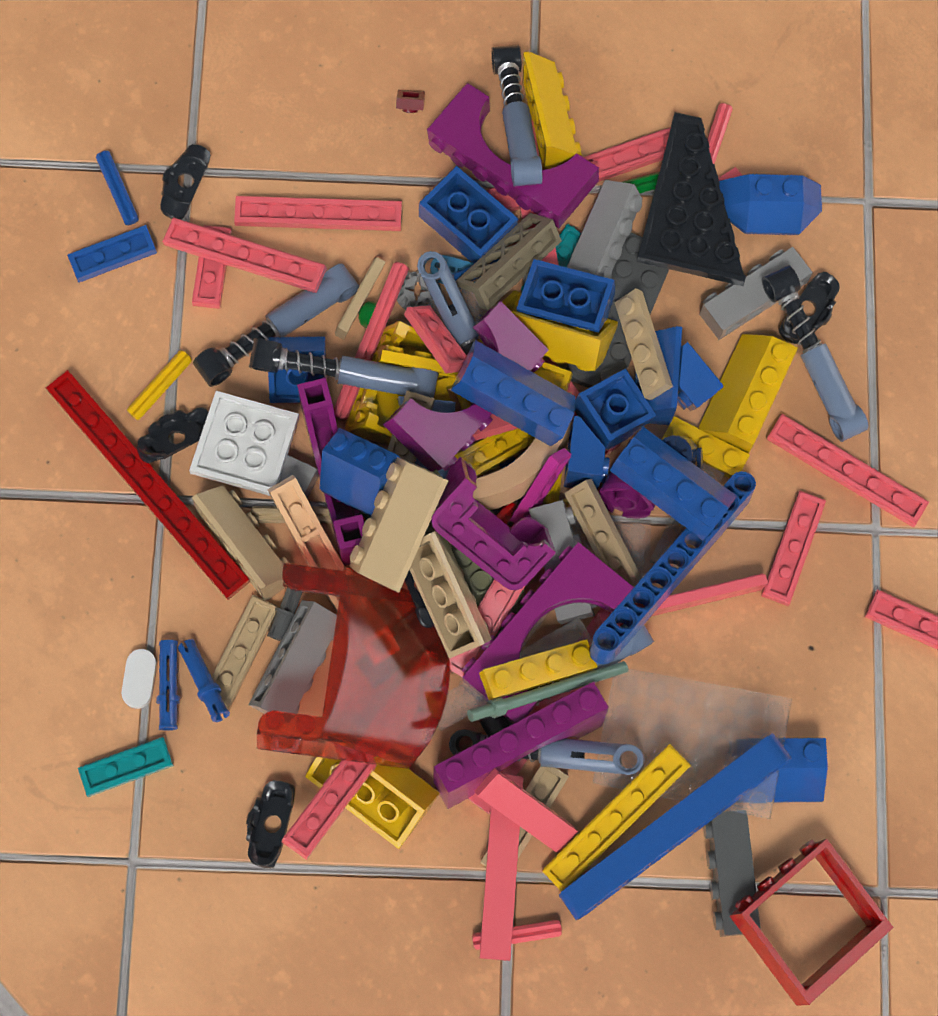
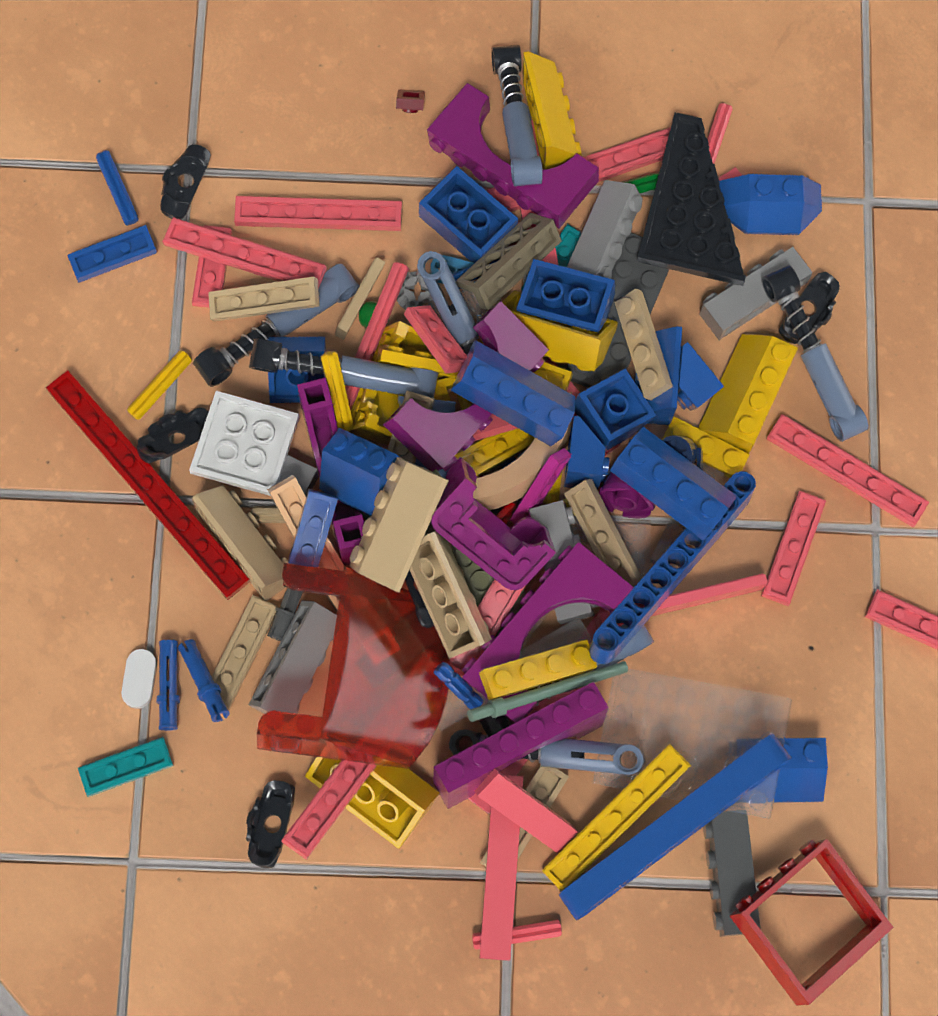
(264, 299): none -> tan plate
(313, 529): none -> plate
(337, 390): none -> yellow axle
(458, 685): none -> blue axle

